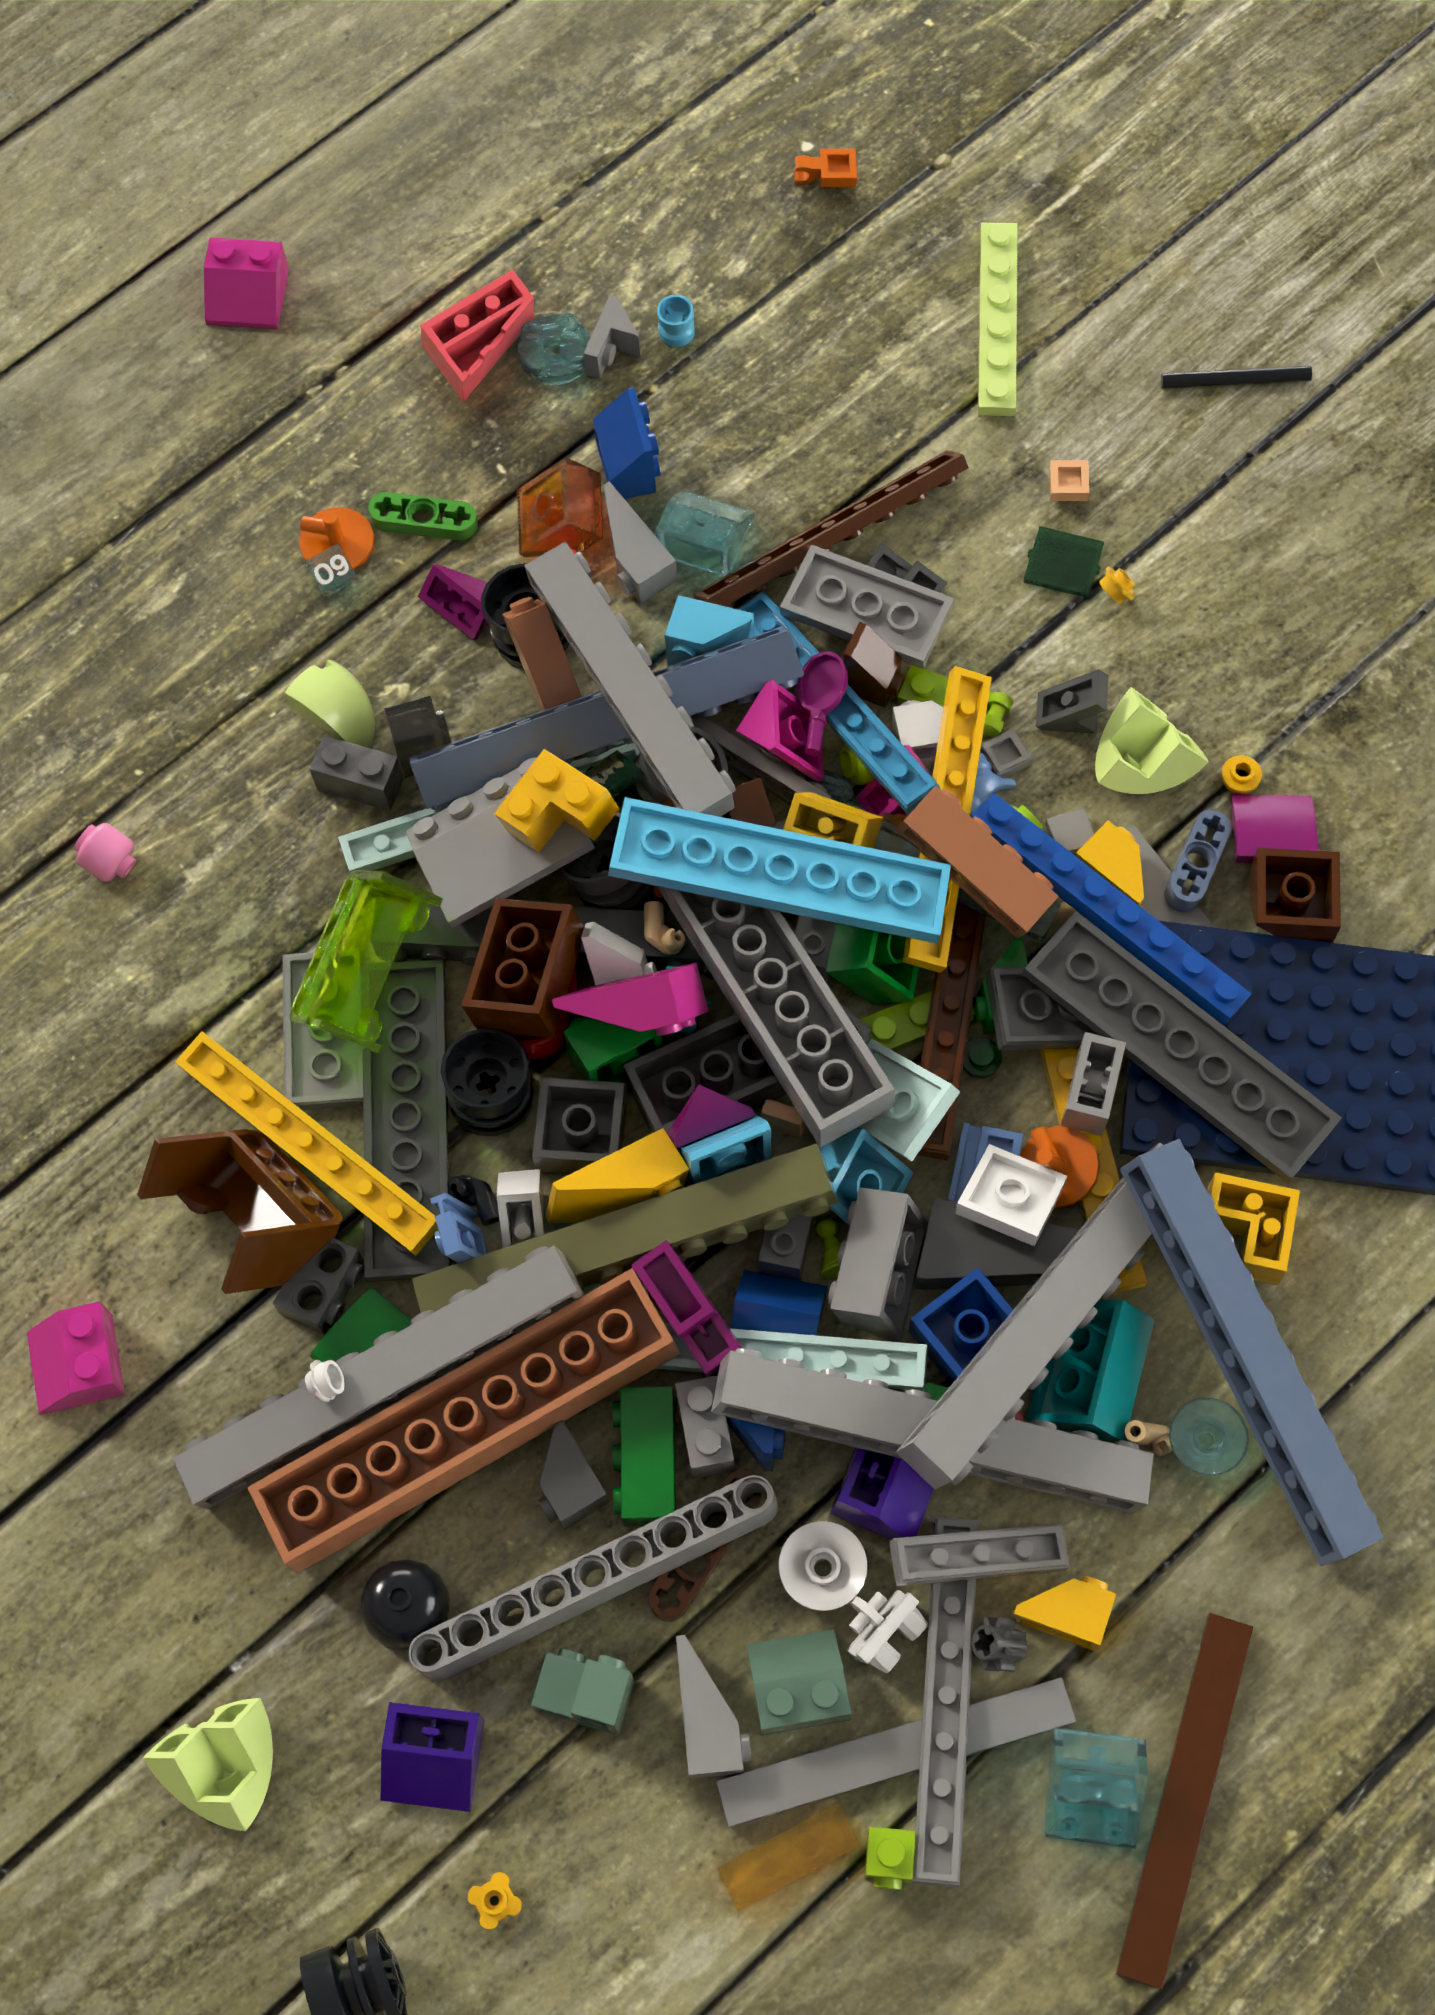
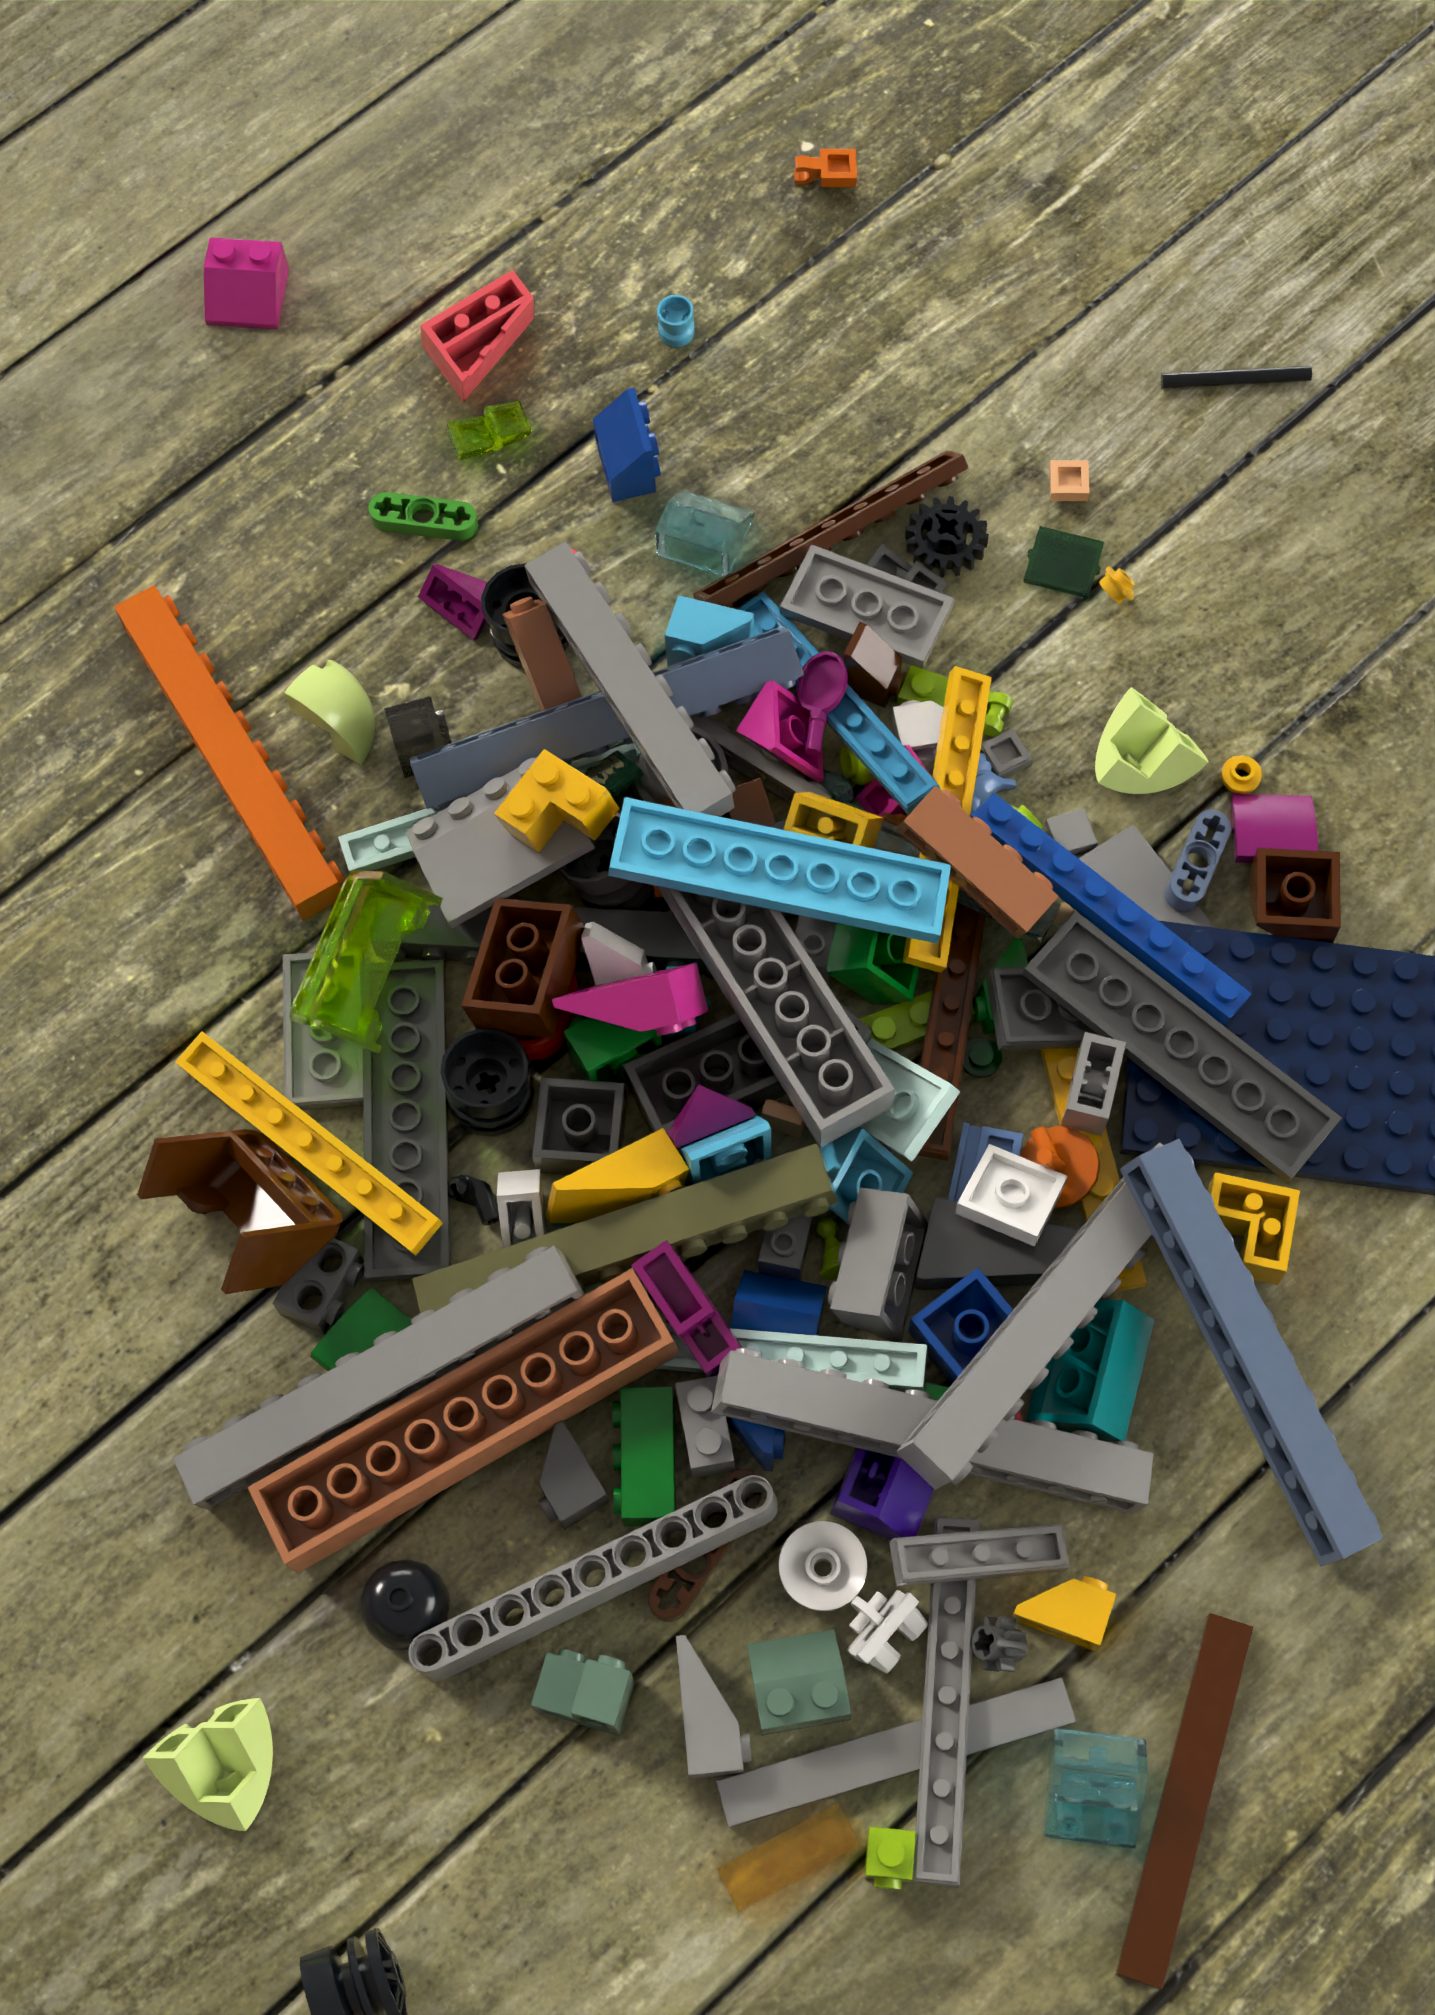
(75, 1358): dark pink slope -> none
(105, 852): bright pink head -> none
(230, 753): none -> orange brick
(324, 1380): white plate -> none
(331, 570): clear light blue tile -> none
(339, 527): orange shield -> none
(356, 773): flat silver brick -> none
(430, 1756): dark purple slope -> none
(457, 1234): medium blue plate -> none
(494, 430): none -> clear neon green slope
(507, 1905): yellow plate -> none
(549, 331): clear light blue plate -> none
(560, 508): clear orange slope -> none
(611, 334): light grey slope -> none
(640, 558): light grey slope -> none
(657, 933): tan arm -> none
(946, 536): none -> black gear
(997, 320): yellowish green plate -> none
(1073, 704): dark grey slope -> none
(1116, 858): yellow slope -> none
(1149, 1434): tan arm -> none
(1220, 1421): clear light blue piece -> none

